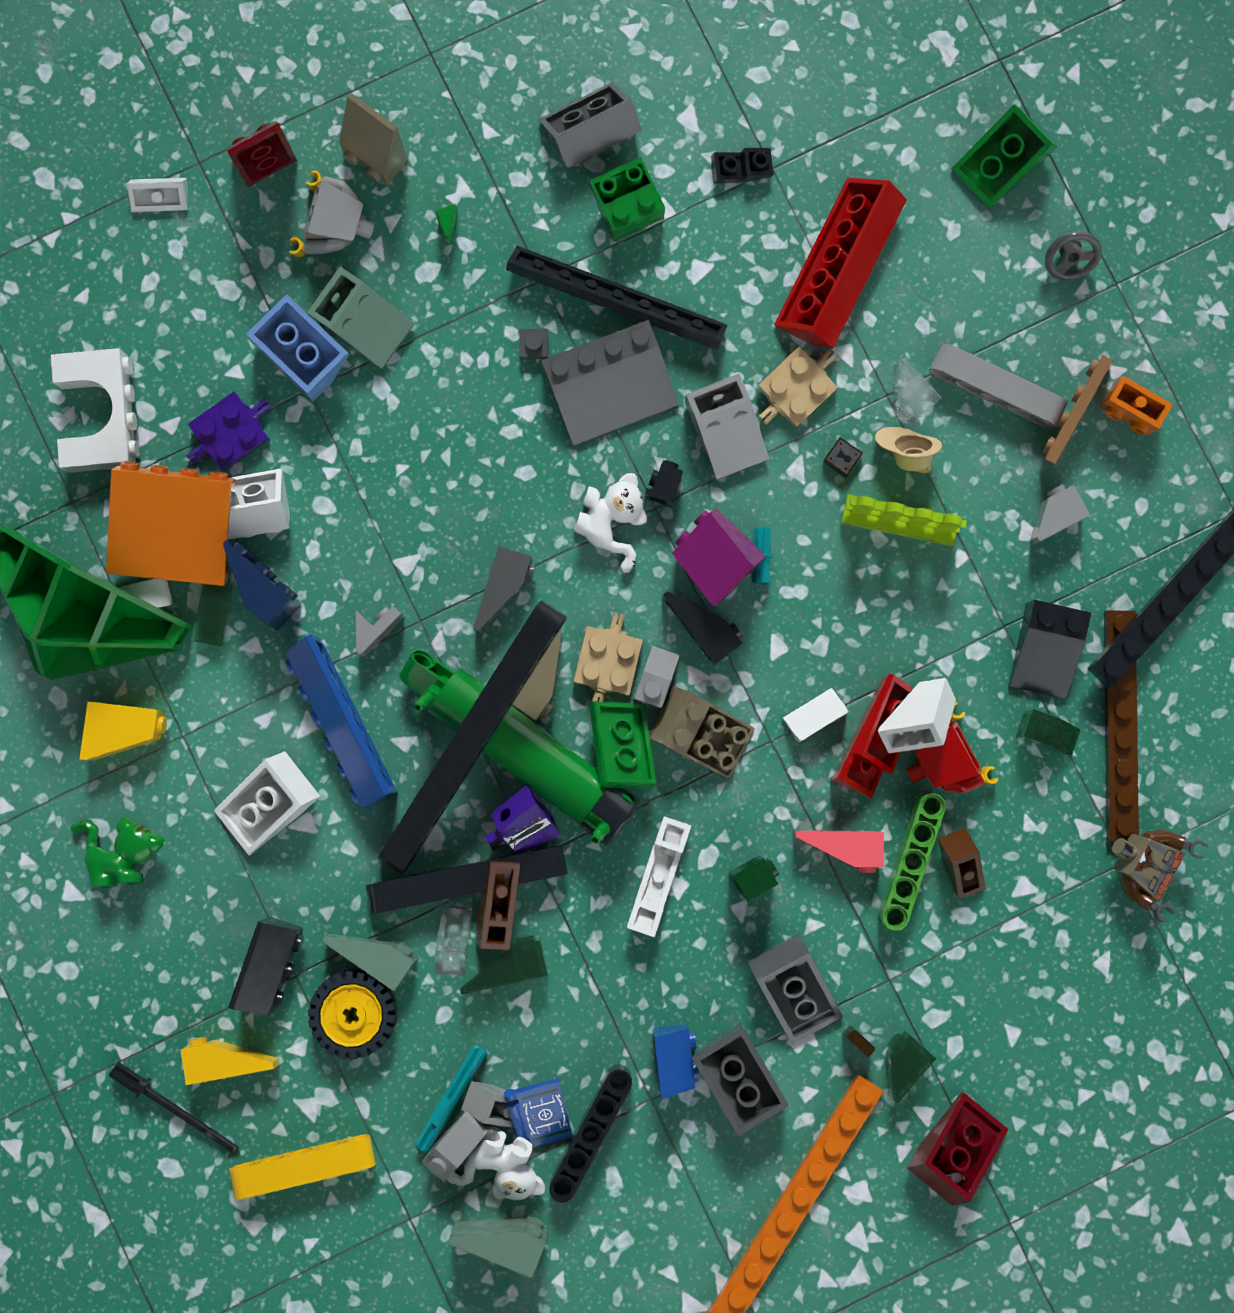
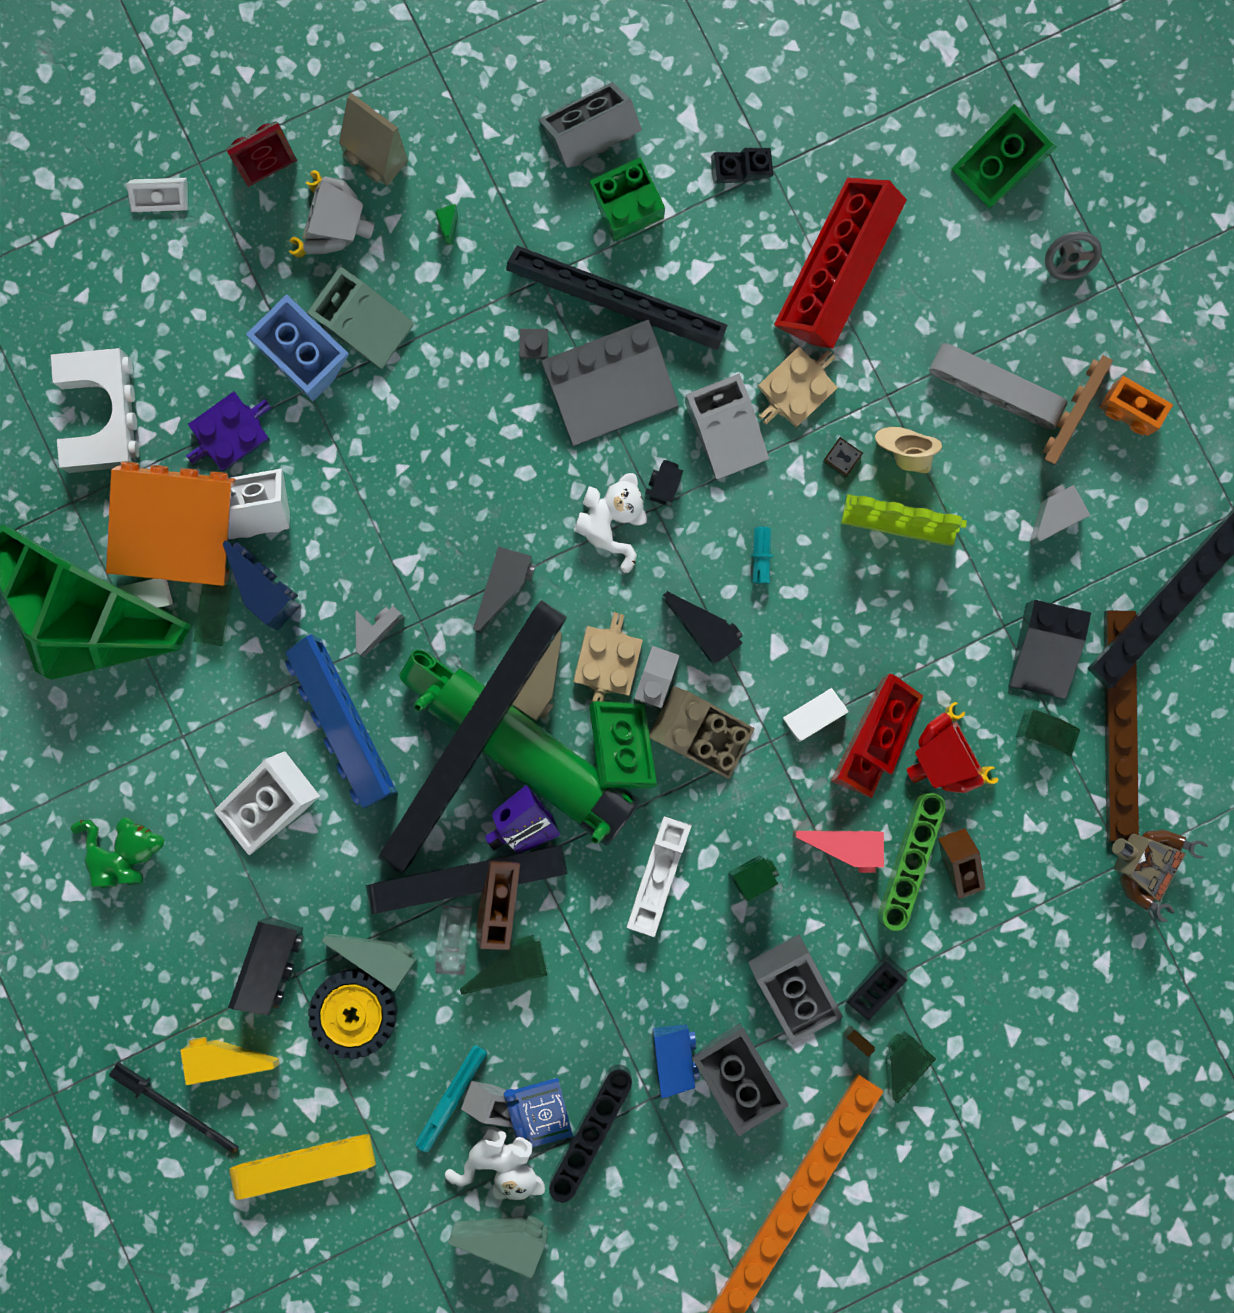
(118, 729): yellow slope -> none
(454, 1146): light grey slope -> none
(716, 555): magenta slope -> none
(870, 981): none -> black slope
(911, 393): clear slope -> none
(920, 718): white slope -> none
(958, 1150): dark red slope -> none

